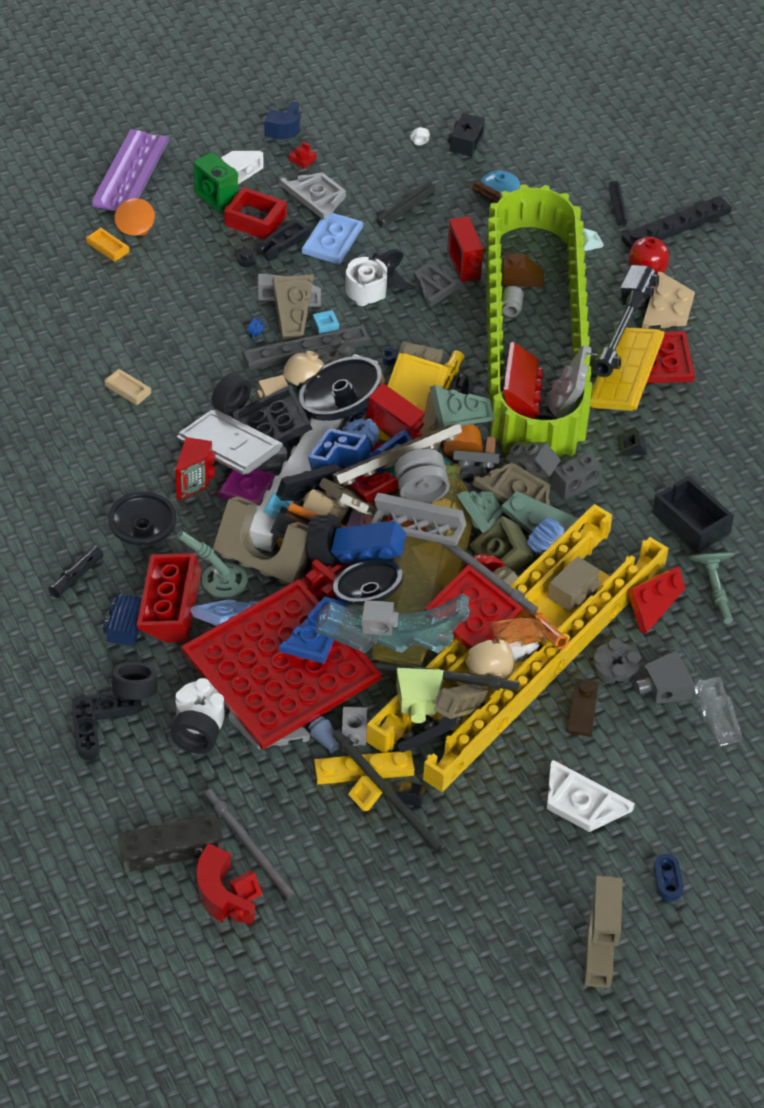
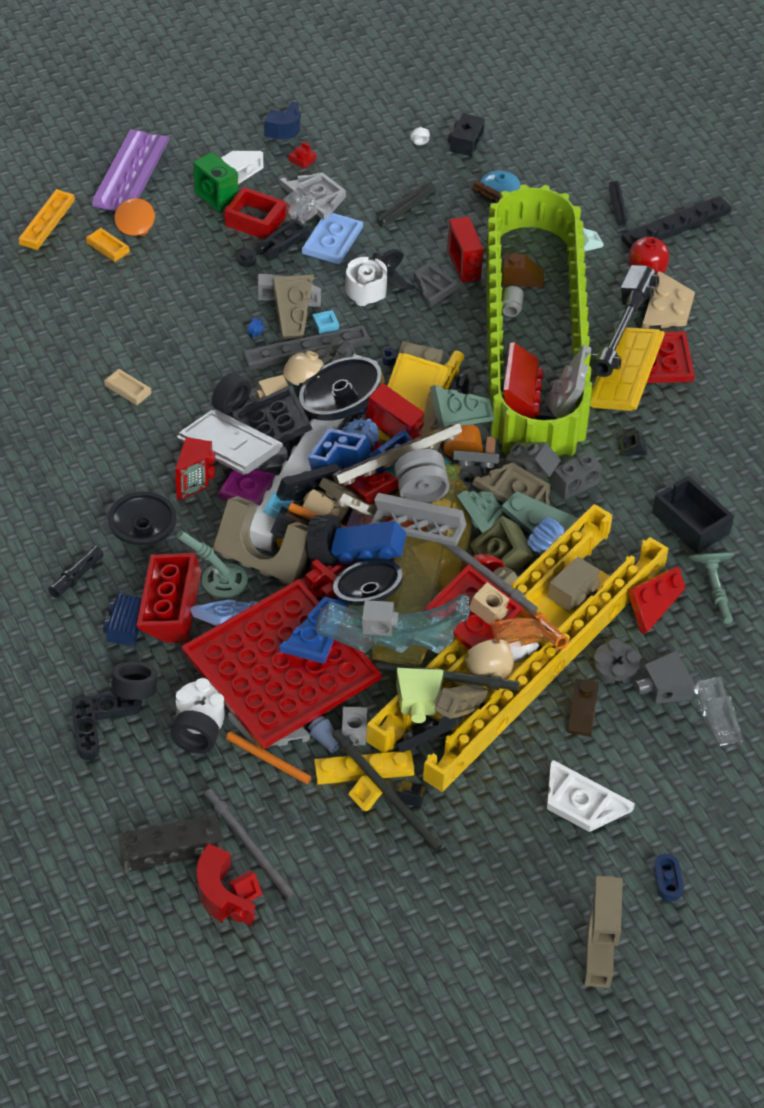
(46, 219): none -> light orange plate
(268, 757): none -> orange bar
(300, 205): none -> clear brick
(486, 596): none -> tan brick

